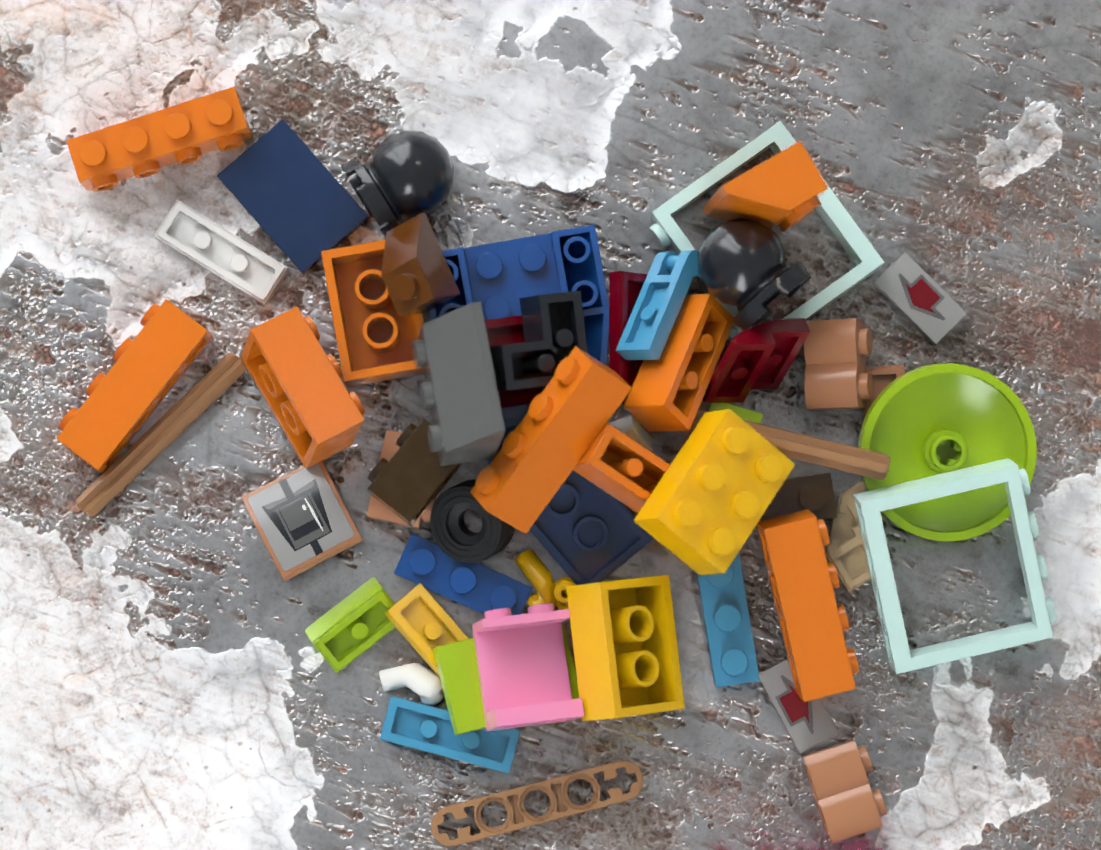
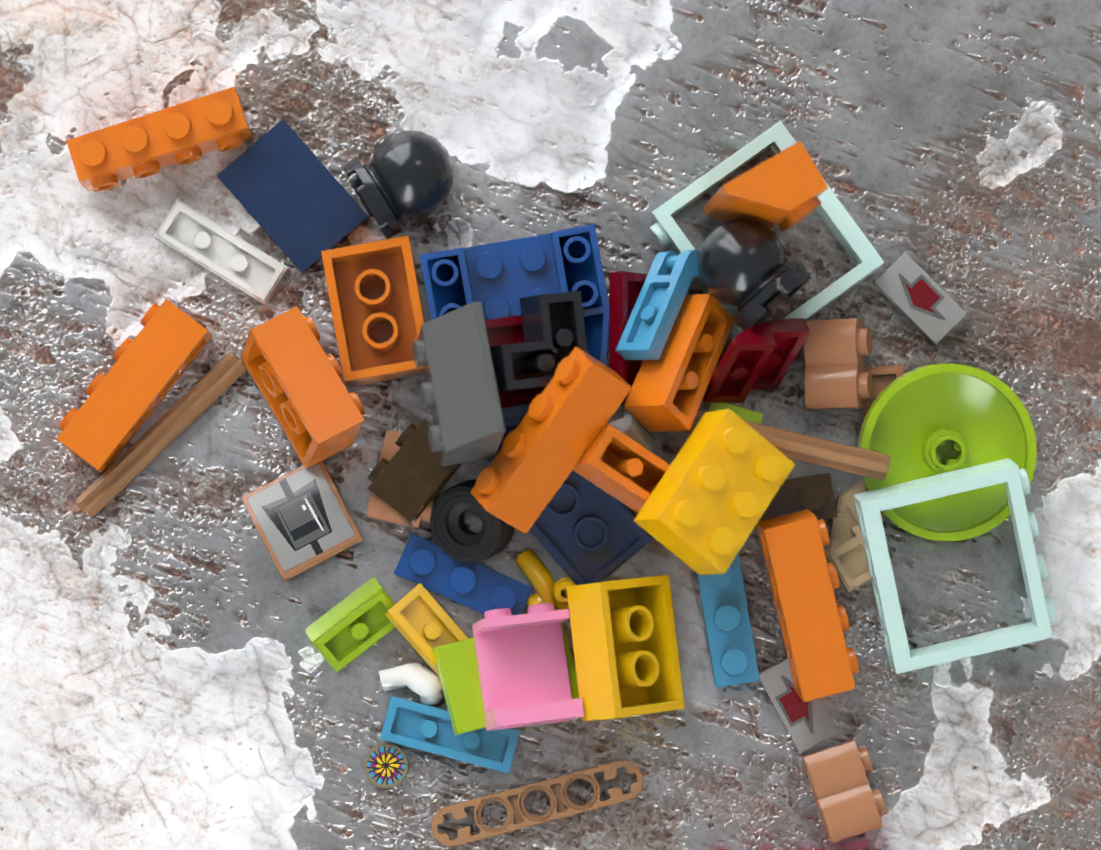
(386, 765): none -> tile
(416, 268): reddish brown slope -> none

